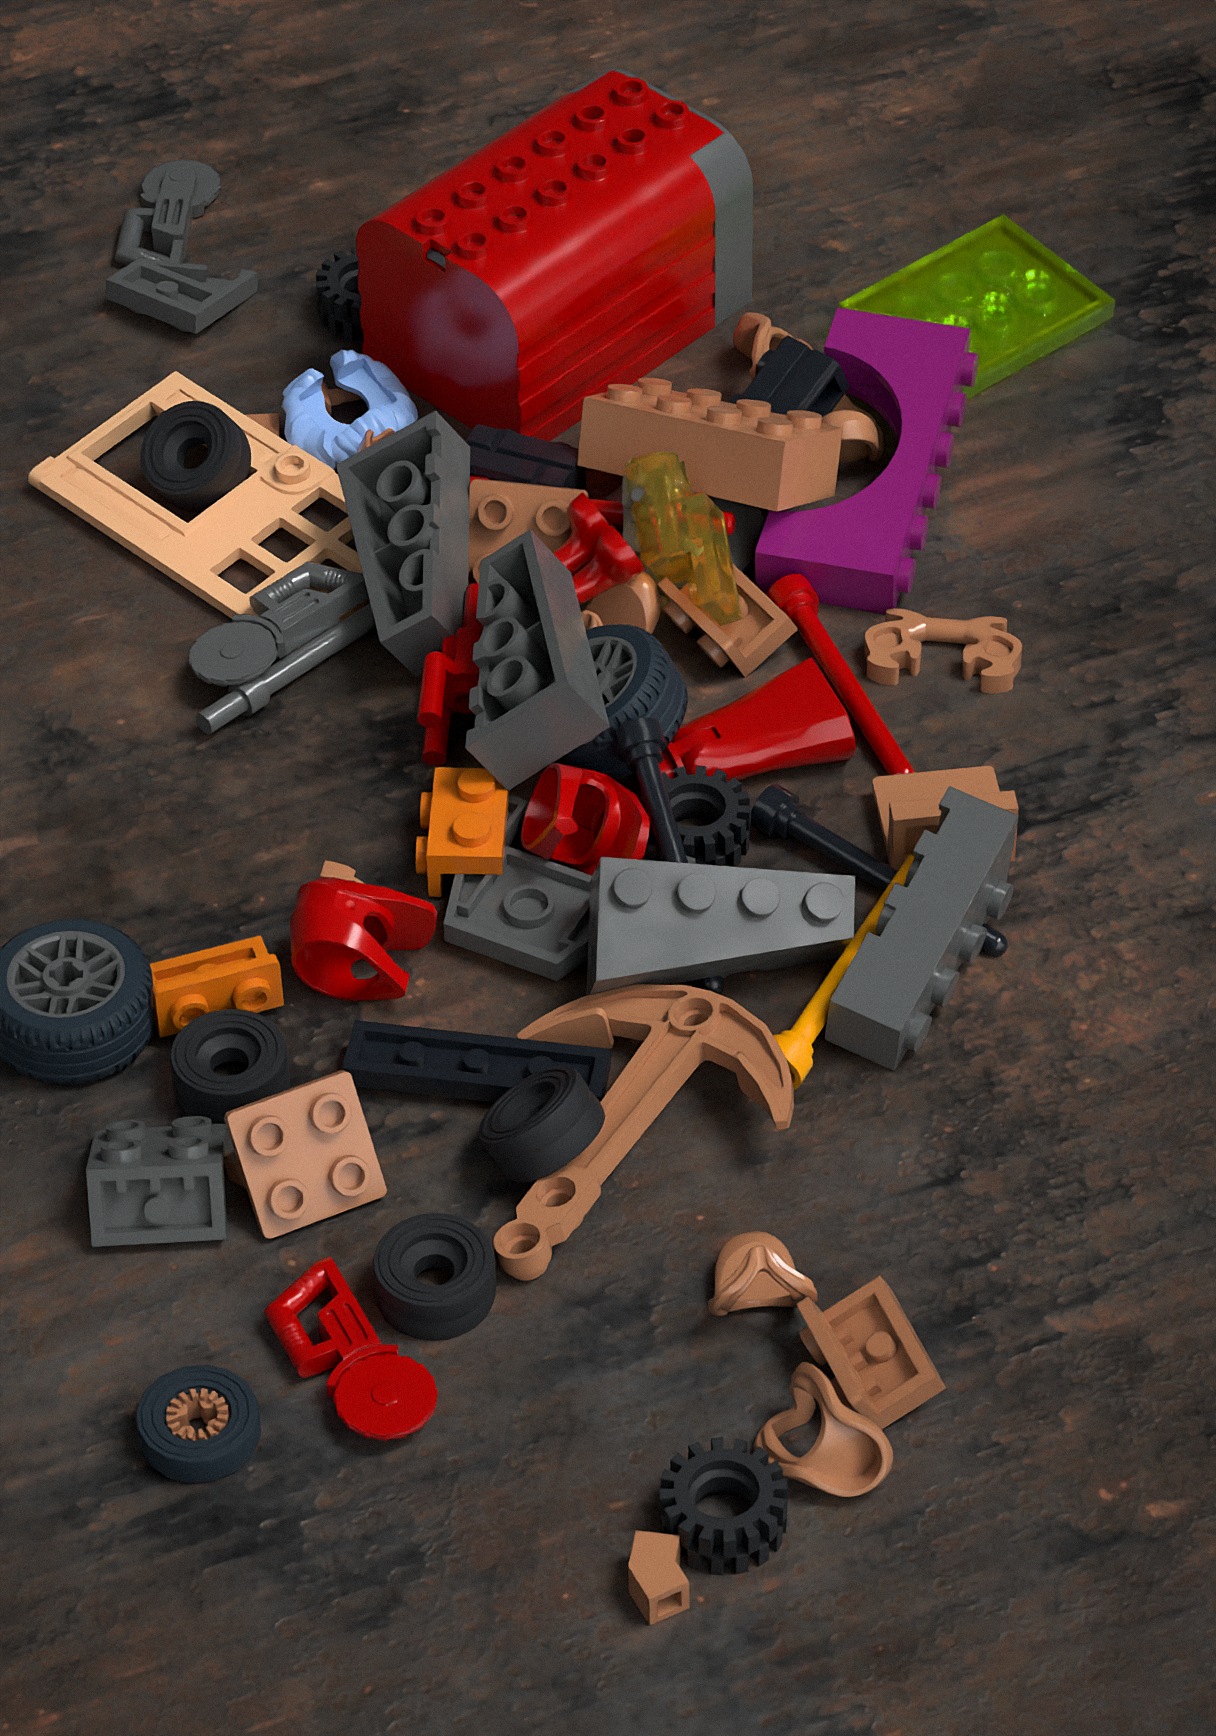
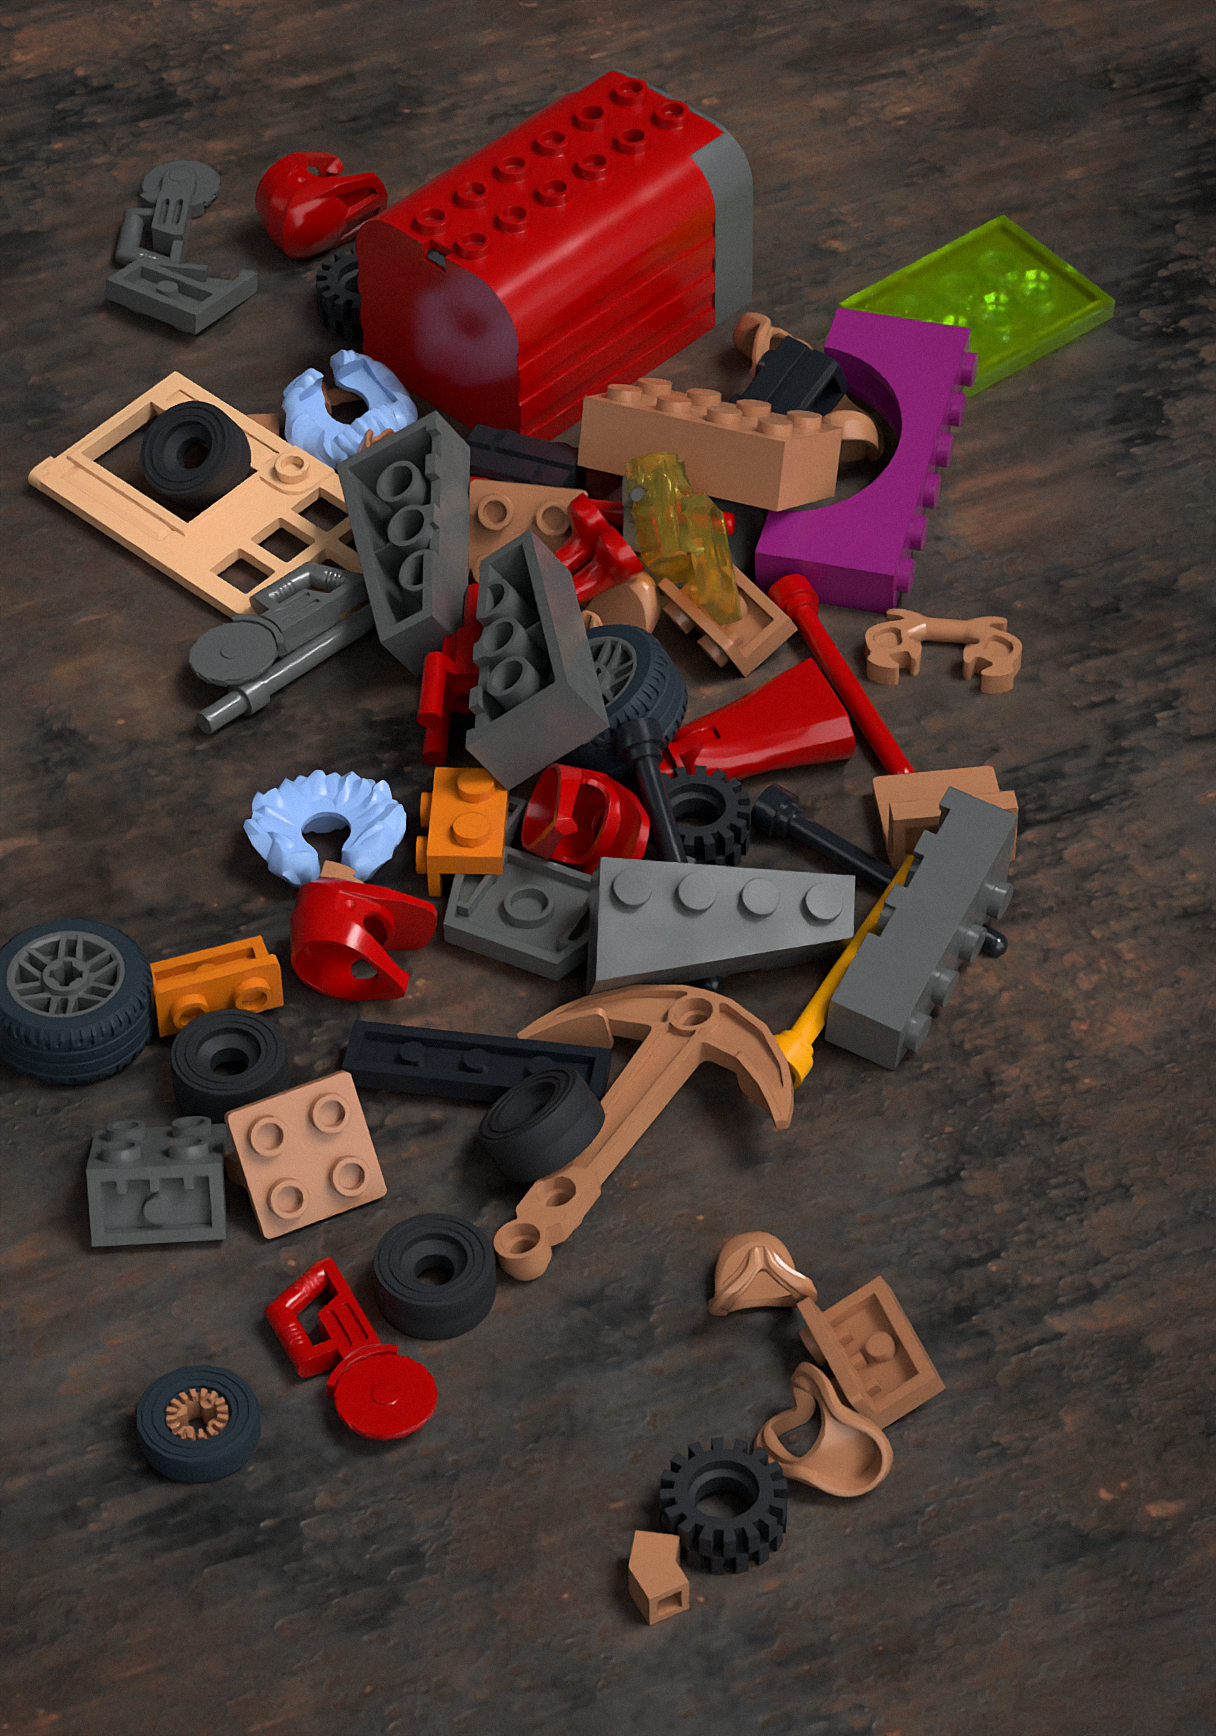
(314, 212): none -> red helmet
(320, 806): none -> light blue piece

